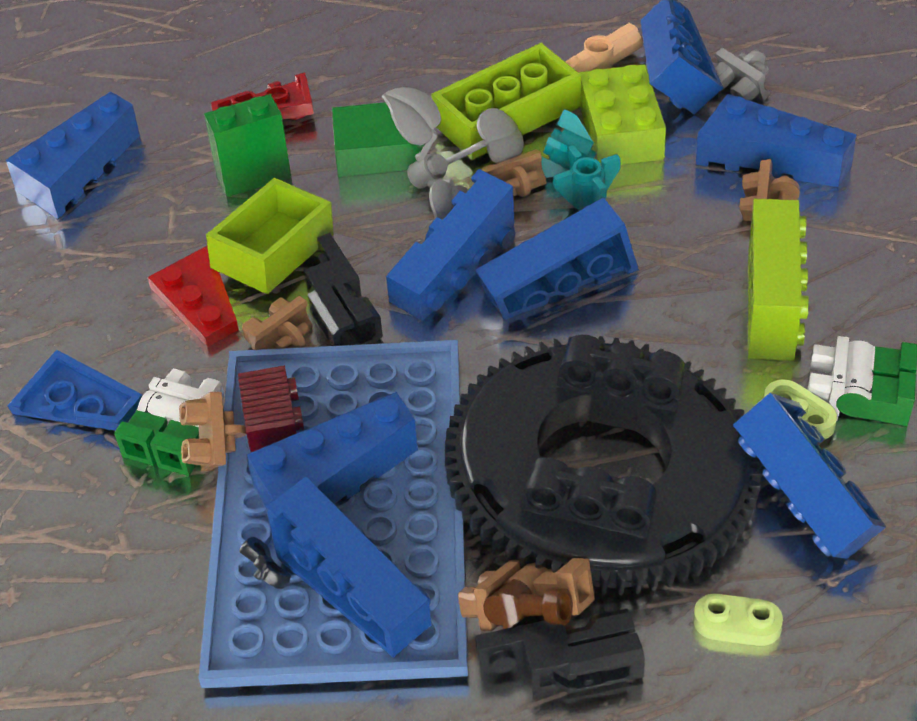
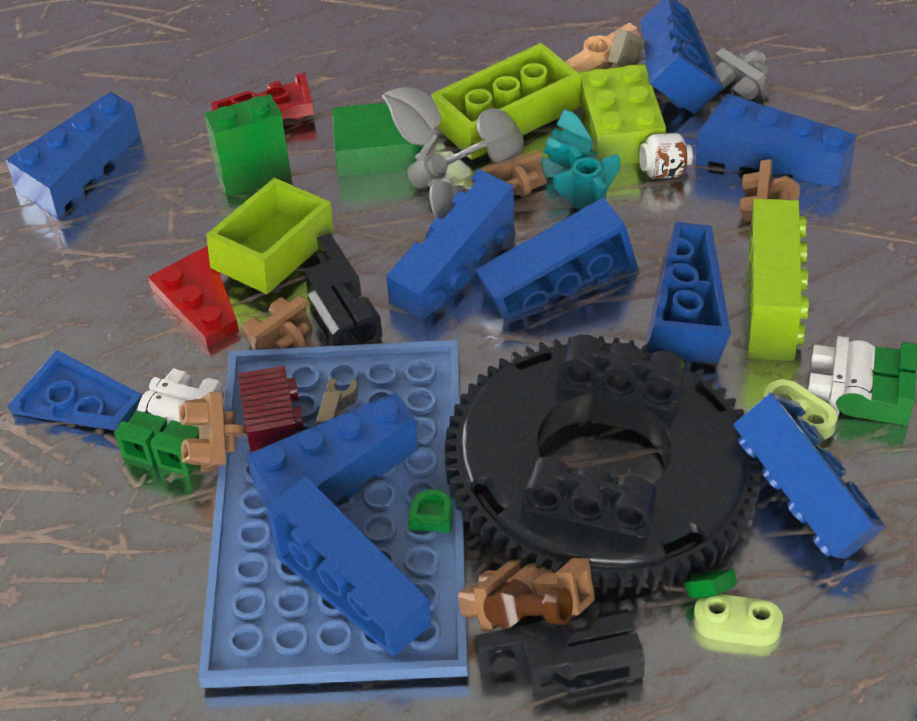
(266, 567): black piece -> none
(336, 401): none -> dark tan plate
(431, 512): none -> green tile
(625, 49): none -> dark tan plate
(665, 156): none -> white head
(690, 299): none -> blue wedge
(710, 583): none -> green tile

